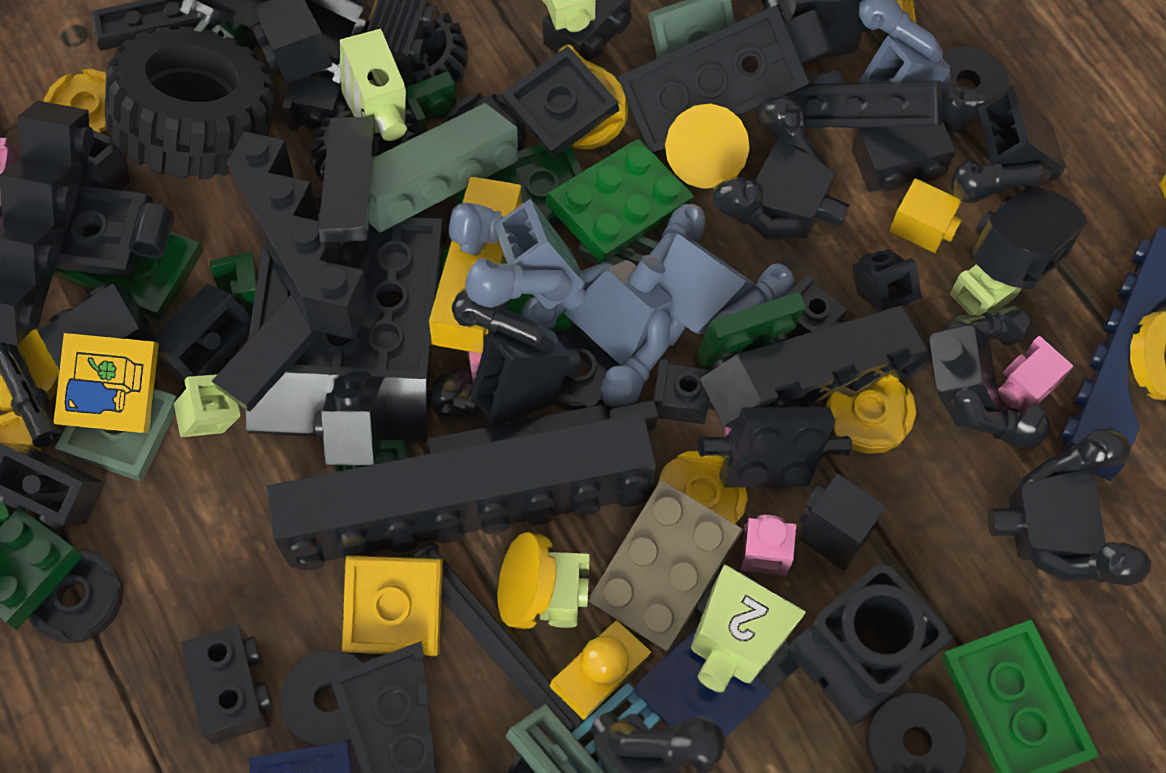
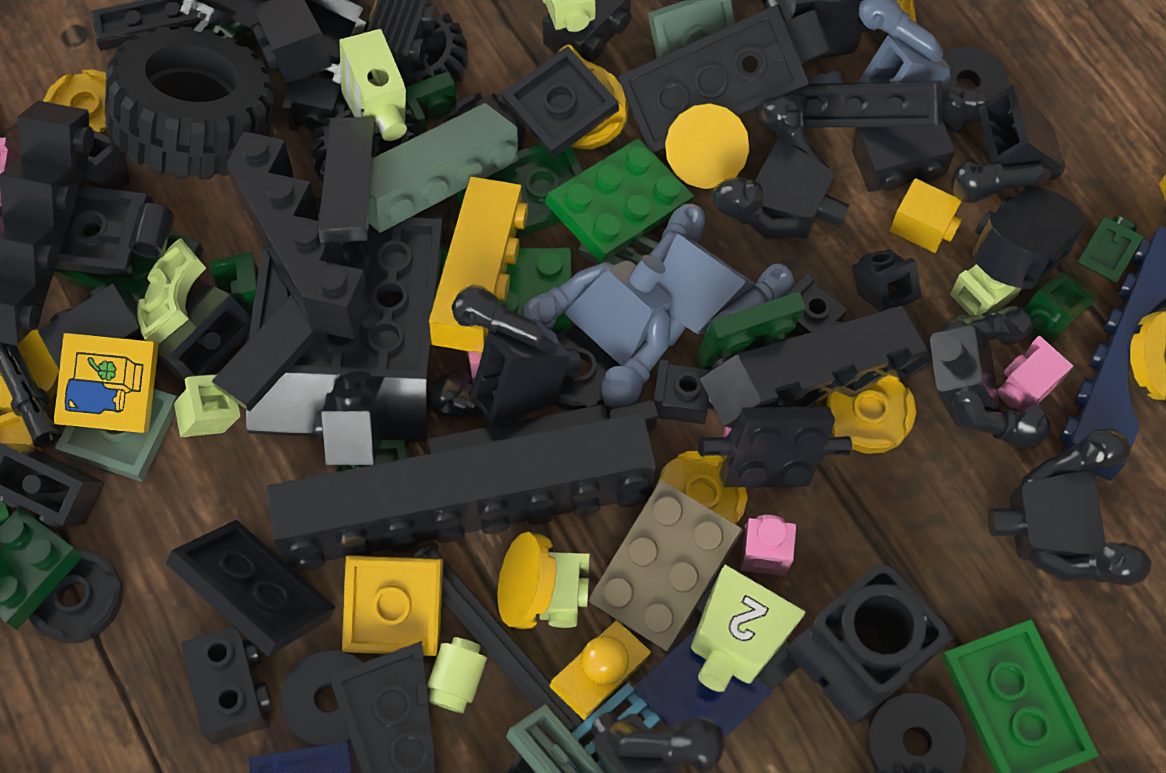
(165, 299): none -> yellowish green tile
(251, 586): none -> black plate
(456, 675): none -> yellowish green brick
(534, 255): sand blue torso -> none
(839, 520): black brick -> none
(1057, 307): none -> dark green bracket
(1111, 248): none -> dark green bracket

